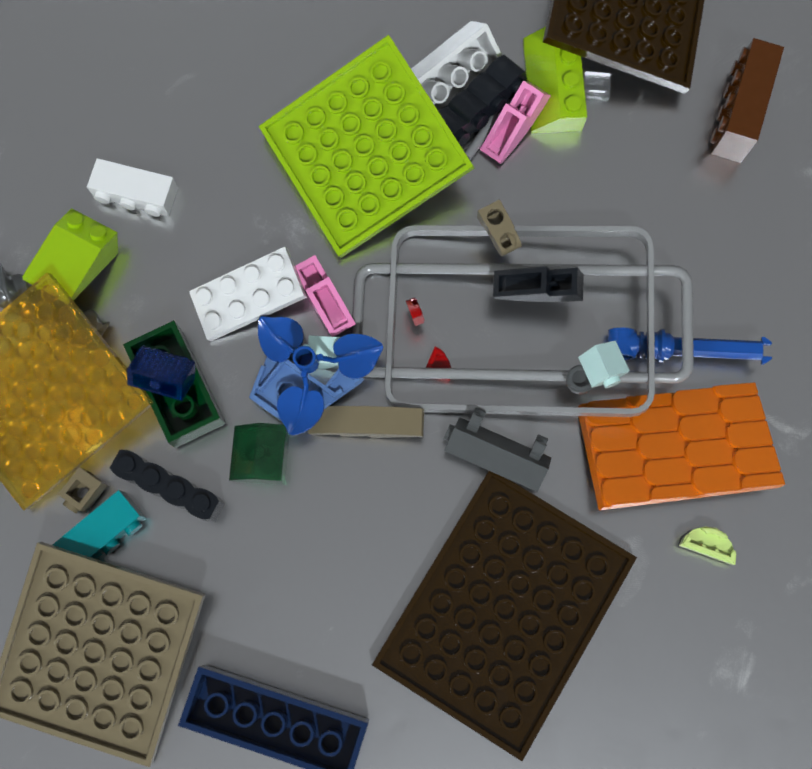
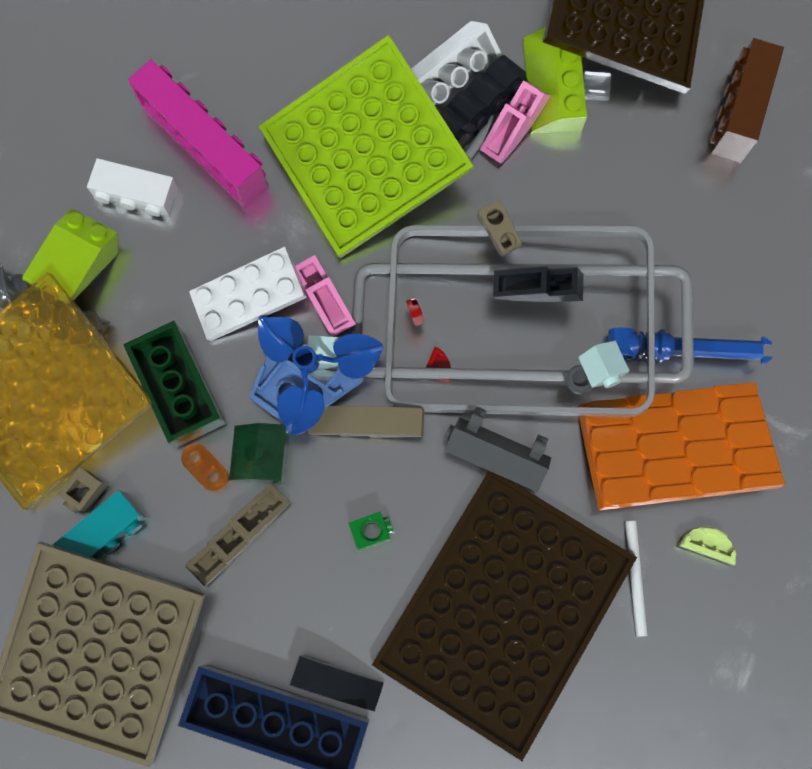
(161, 373): clear blue brick -> none
(164, 484): black brick -> none
(198, 132): none -> dark pink brick
(205, 467): none -> clear orange plate
(237, 534): none -> dark tan slope
(336, 683): none -> black slope
(357, 529): none -> green brick
(636, 580): none -> white bar

